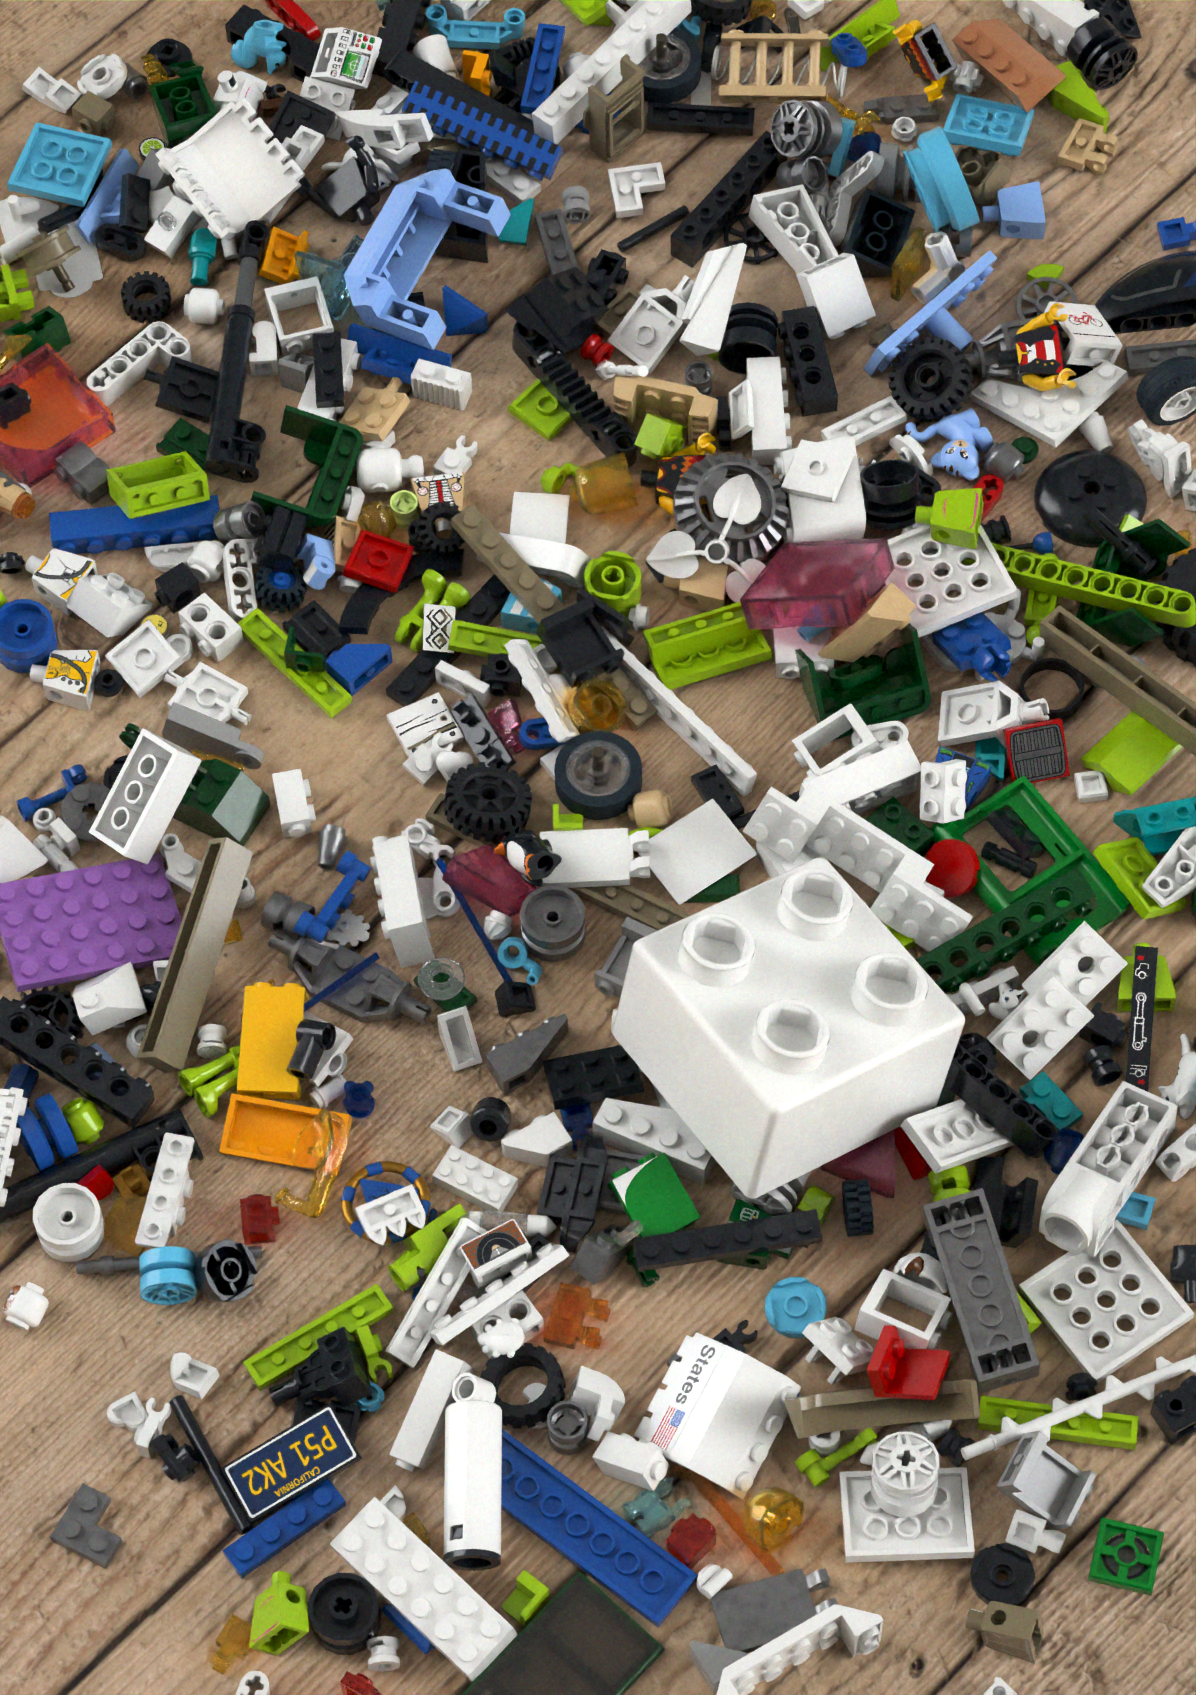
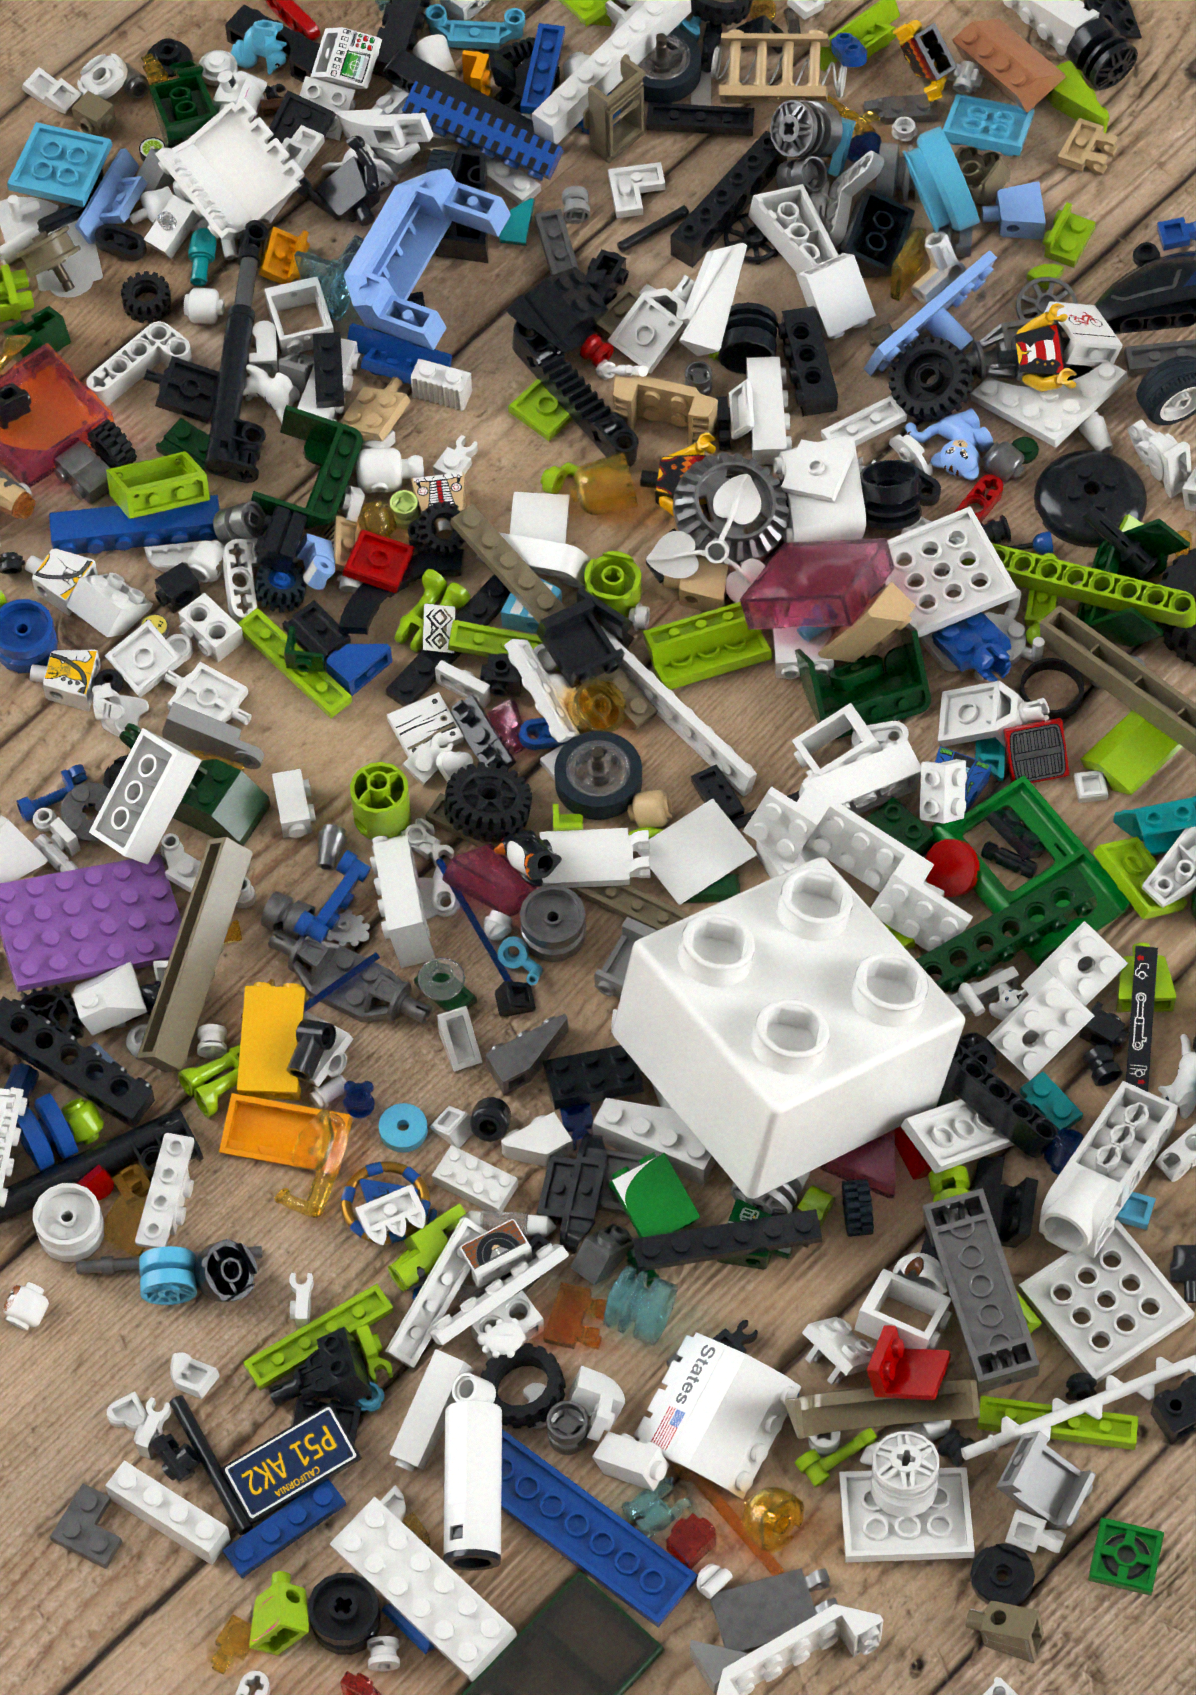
(111, 445): none -> black tyre
(117, 712): none -> white helmet
(134, 203): black plate -> none
(168, 1512): none -> white brick
(215, 63): none -> white plate
(258, 1219): clear red brick -> none
(275, 391): none -> white animal
(301, 1308): none -> white plate
(380, 800): none -> lime cylinder
(403, 1115): none -> medium azure piece
(462, 315): blue slope -> none
(526, 1599): lime panel -> none
(629, 1233): clear tile -> none
(646, 1307): none -> clear light blue wheel
(660, 436): lime brick -> none
(794, 1305): medium azure tile -> none
(954, 516): lime torso -> none
(1067, 237): none -> lime bracket
(1144, 253): none -> black plate

